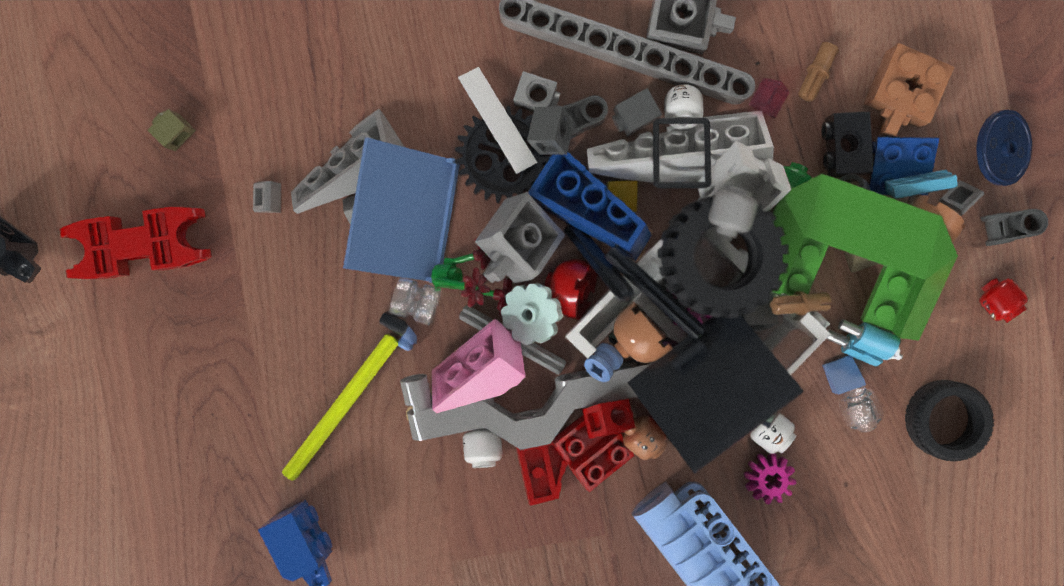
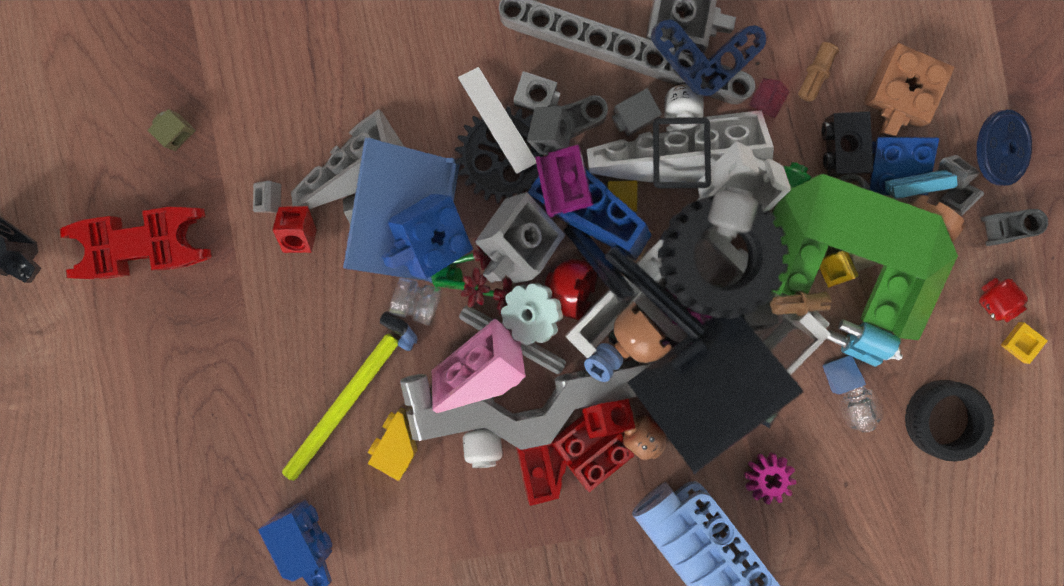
(295, 229): none -> red brick
(396, 448): none -> yellow slope
(427, 237): none -> blue hinge
(564, 181): none -> magenta plate
(701, 65): none -> dark blue beam
(776, 437): white head -> none
(838, 268): none -> yellow tile
(956, 165): none -> light grey slope
(1024, 342): none -> yellow tile

